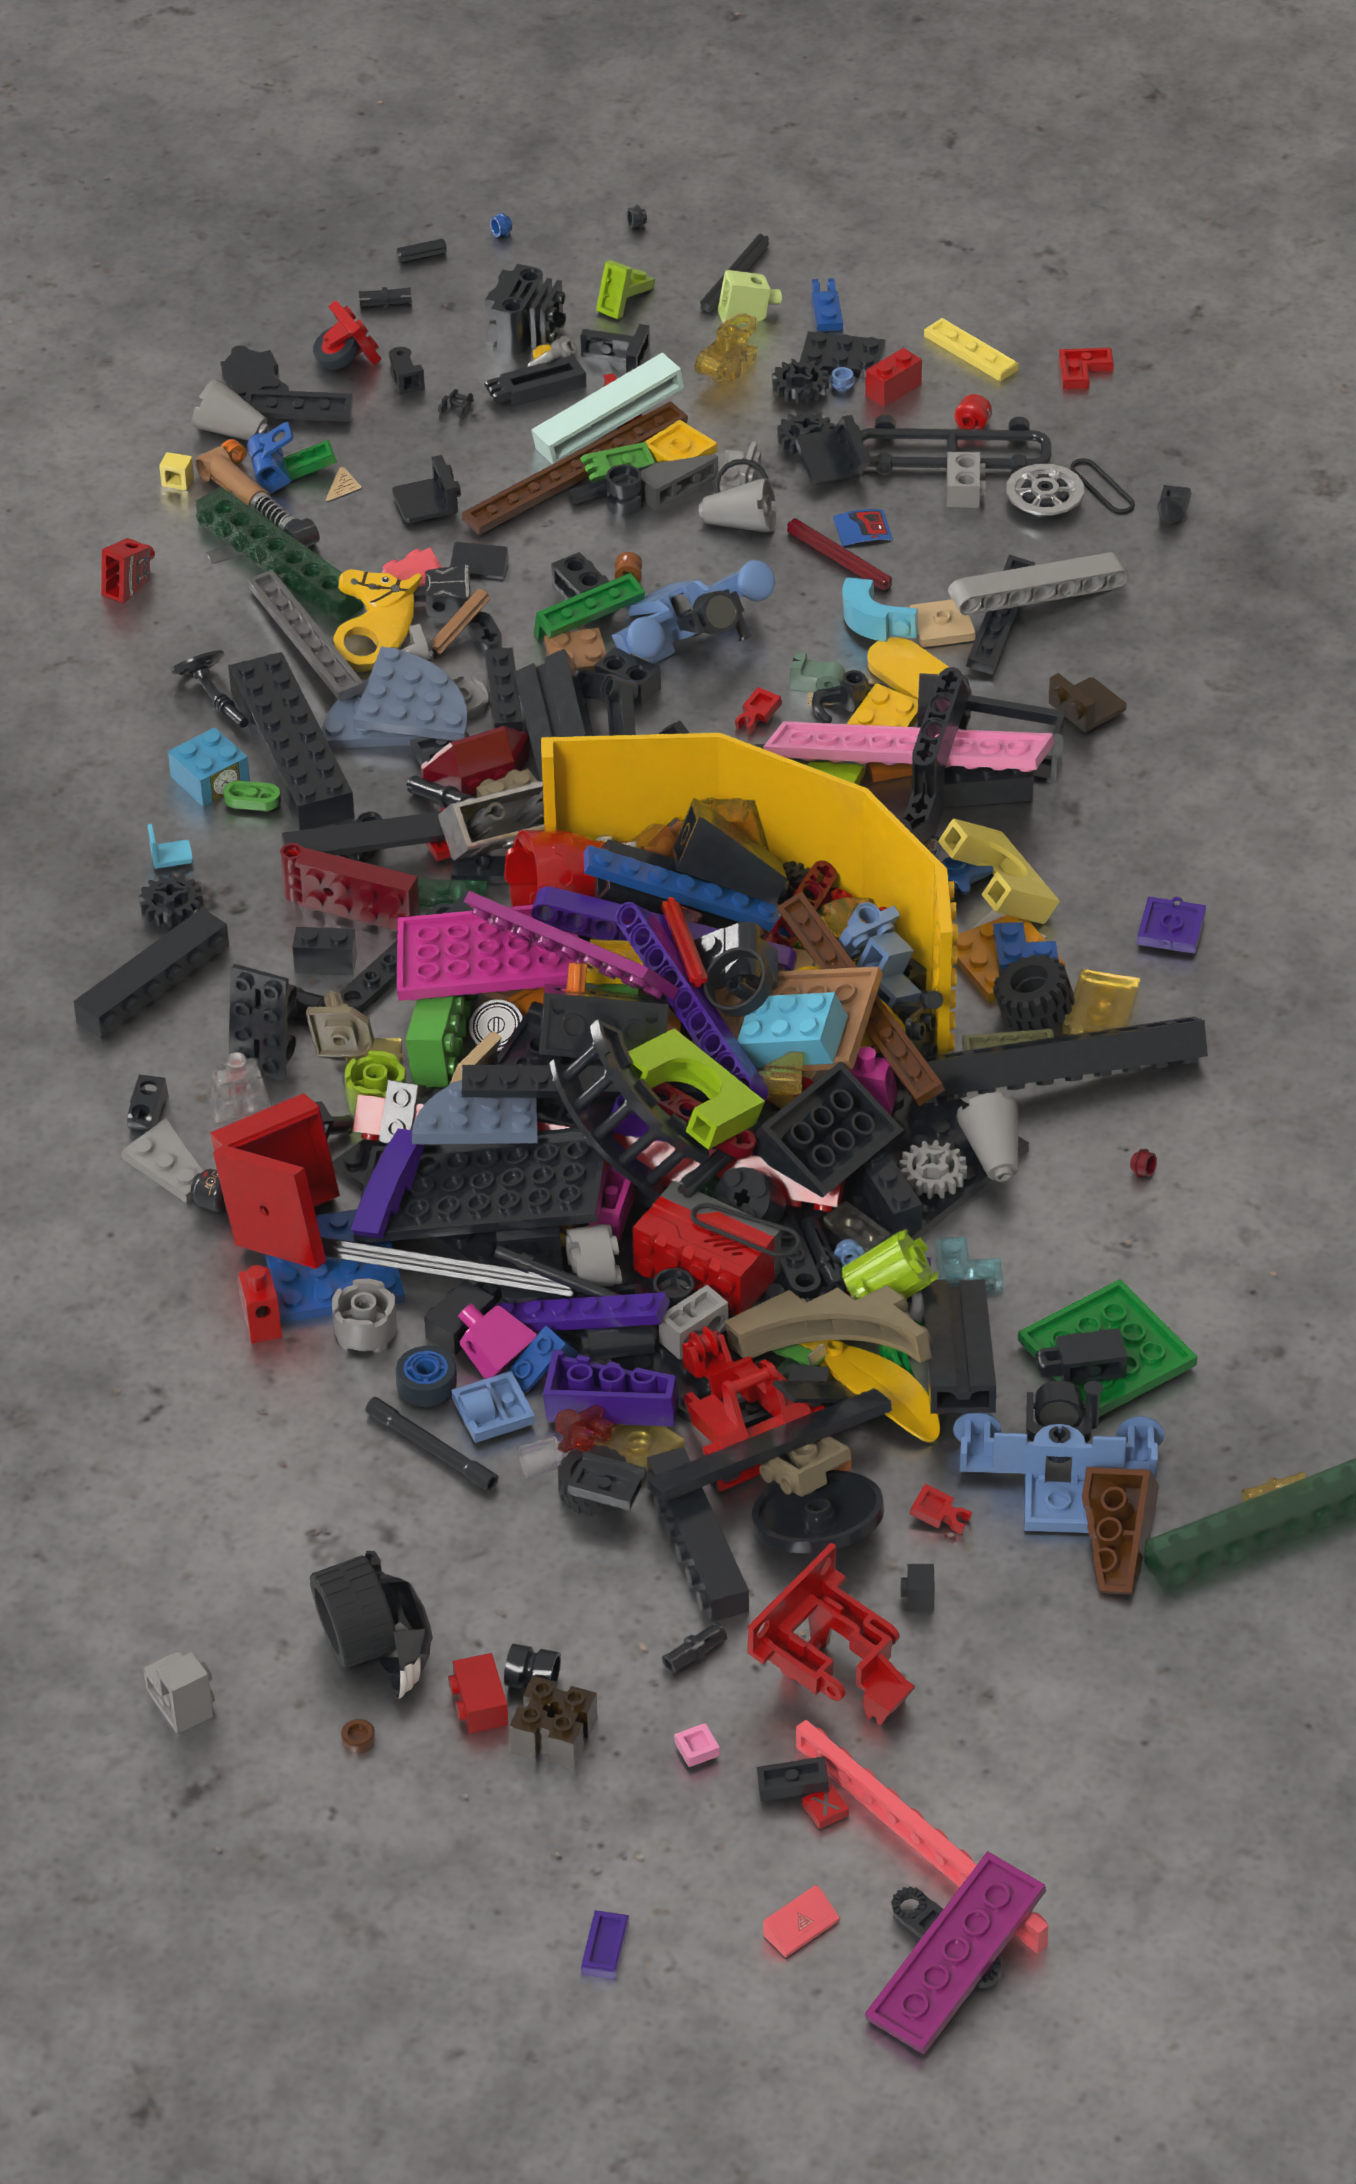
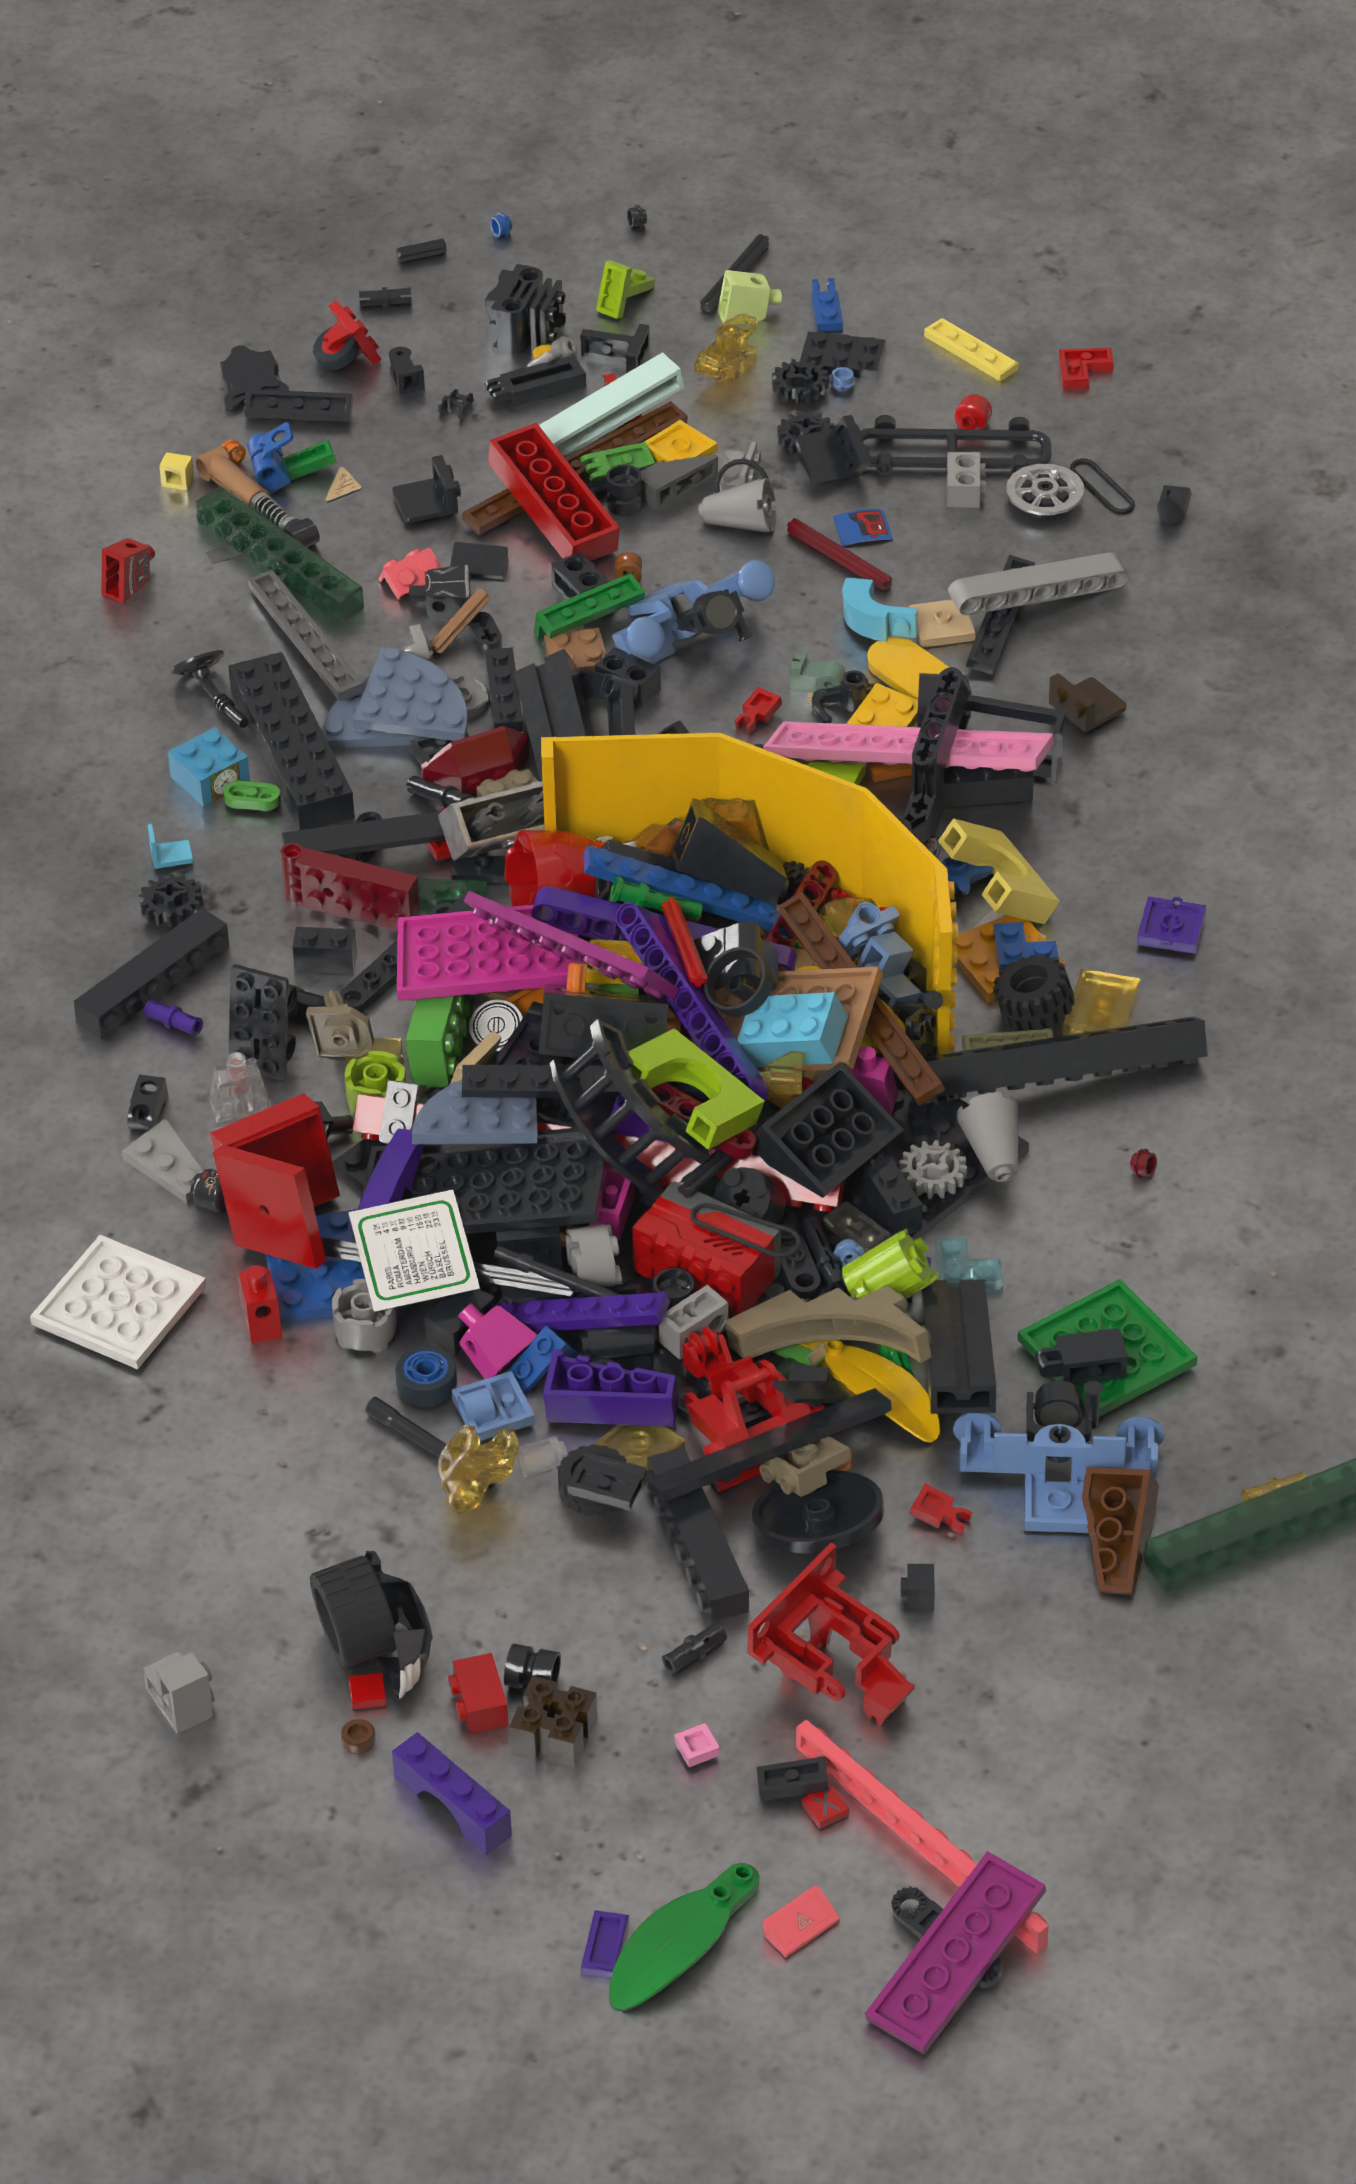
(118, 1301): none -> white plate
(173, 1017): none -> dark purple pin
(227, 413): light grey cone -> none
(367, 1691): none -> red tile
(388, 613): yellow animal -> none
(413, 1250): none -> white sticker
(470, 1467): none -> clear yellow piece
(478, 1812): none -> dark purple arch
(553, 493): none -> red brick
(582, 1428): clear red hips -> none
(645, 897): none -> green pin
(678, 1936): none -> green plant
(893, 377): red brick -> none

